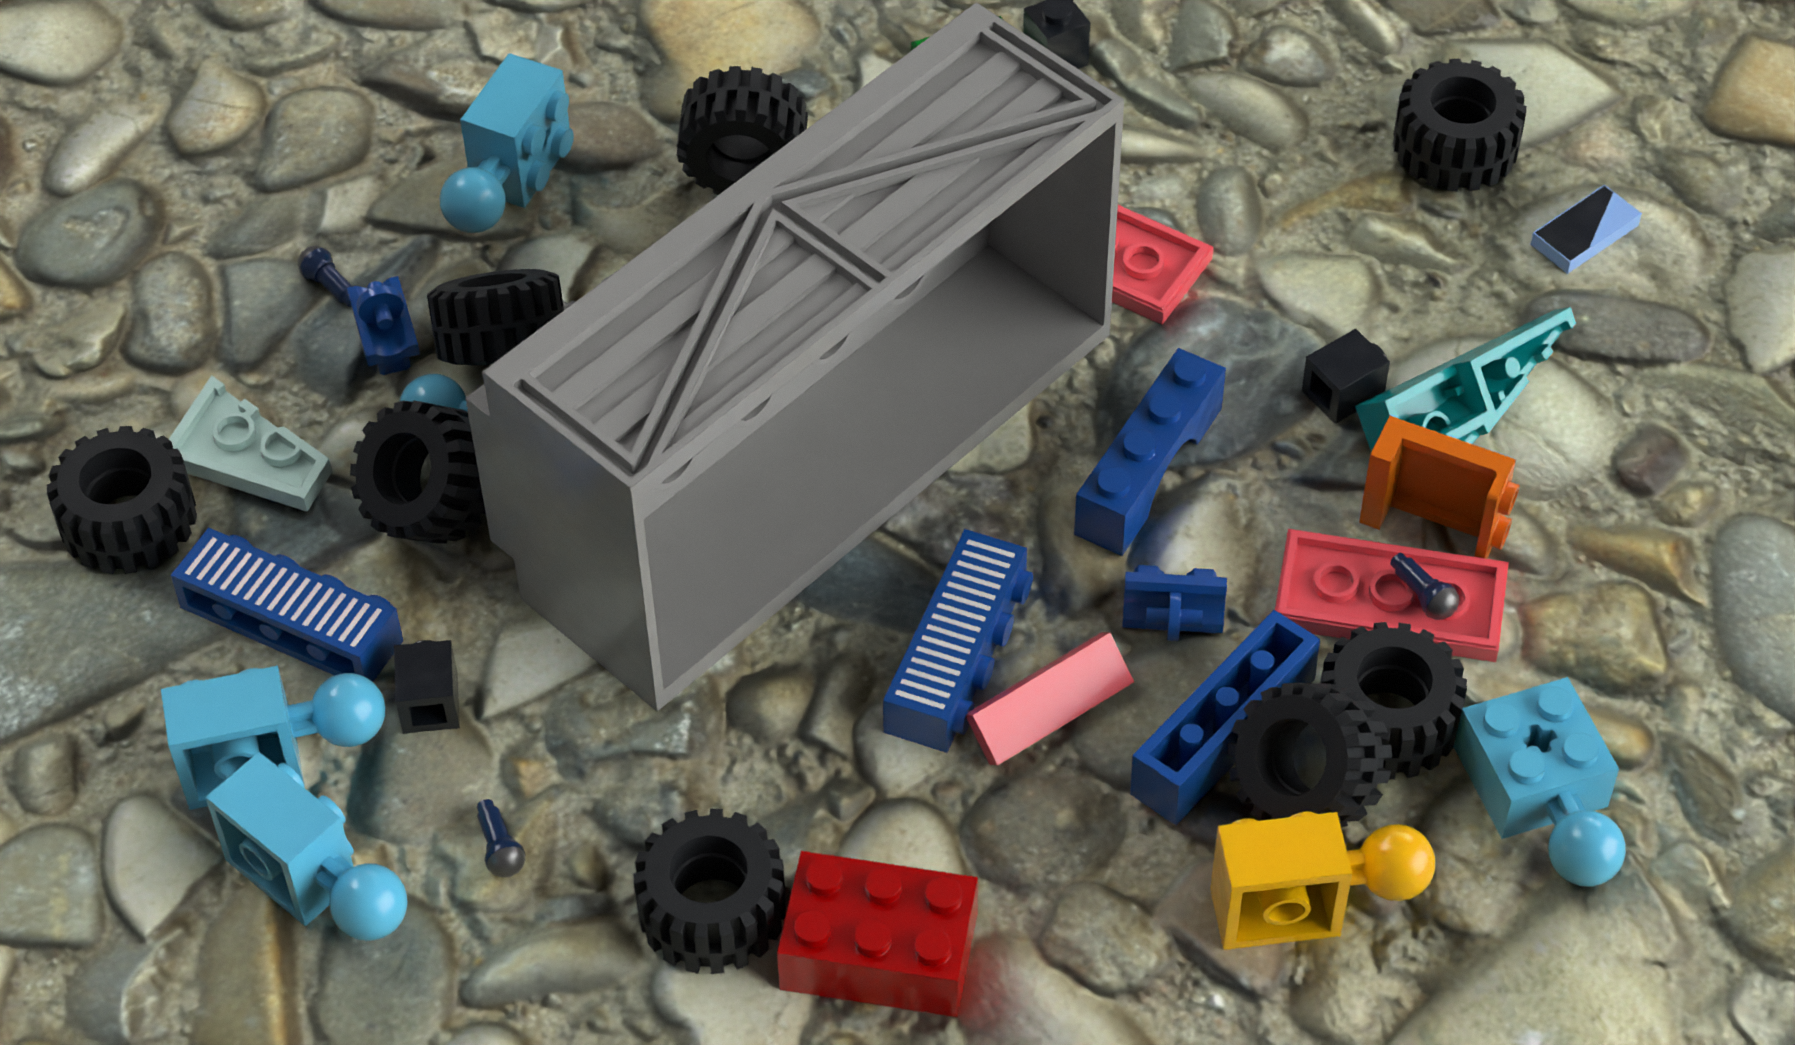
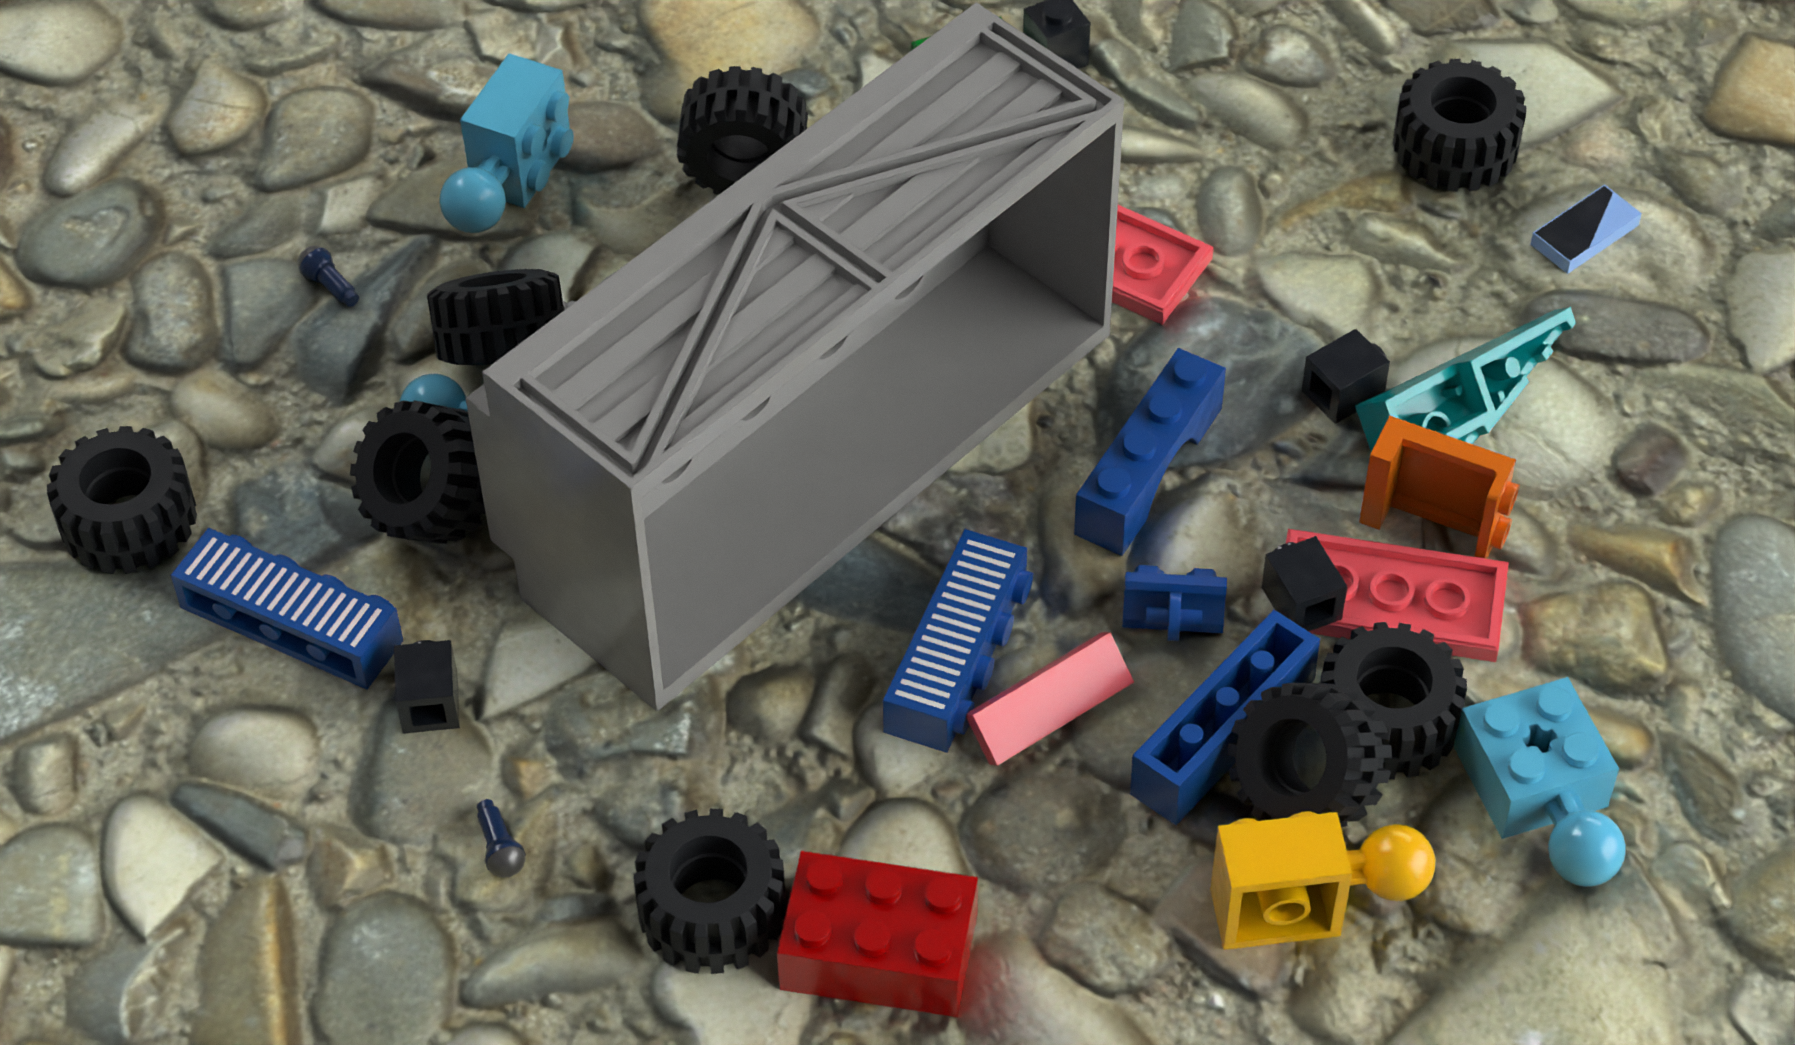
(230, 718): medium azure brick -> none
(242, 450): light aqua wing -> none
(299, 851): medium azure brick -> none
(384, 325): blue hips -> none
(1304, 584): none -> black brick
(1436, 597): dark blue piece -> none

